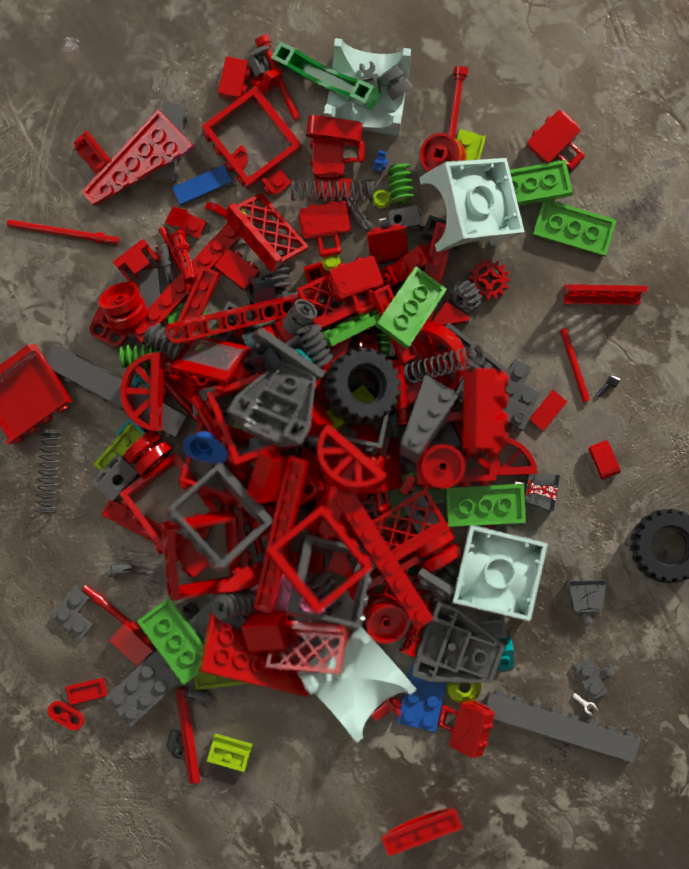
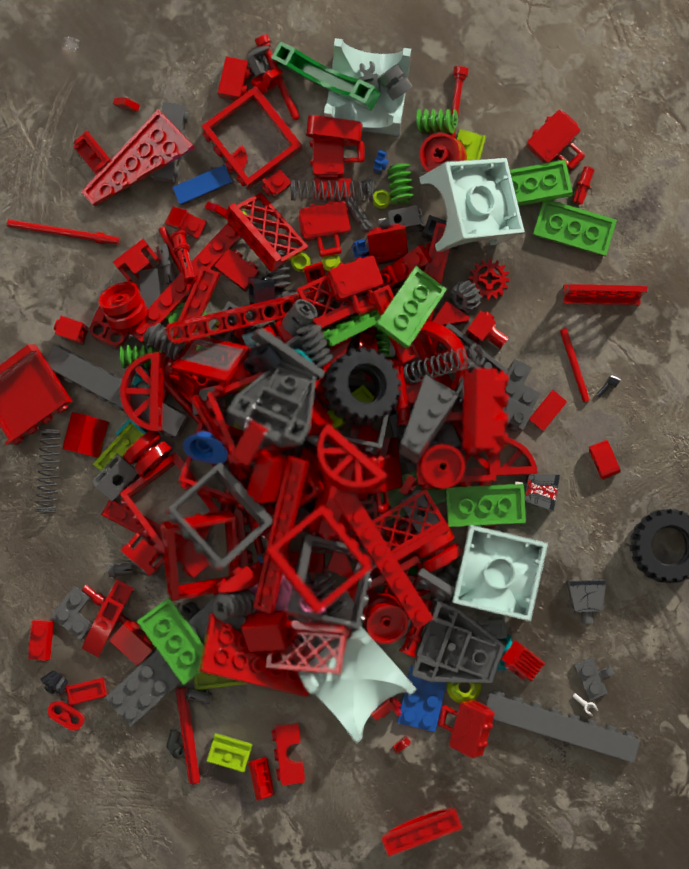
(41, 639): none -> red brick
(54, 683): none -> black piece
(71, 330): none -> red brick
(85, 435): none -> red slope
(107, 618): none -> red slope
(126, 103): none -> red tile
(143, 555): none -> red panel
(250, 442): none -> red slope
(261, 778): none -> red plate
(289, 771): none -> red arch
(300, 261): none -> lime plate
(360, 249): none -> blue plate
(401, 744): none -> red tile
(436, 123): none -> bright green piece
(484, 329): none -> red brick
(523, 661): none -> red brick
(583, 185): none -> red axle

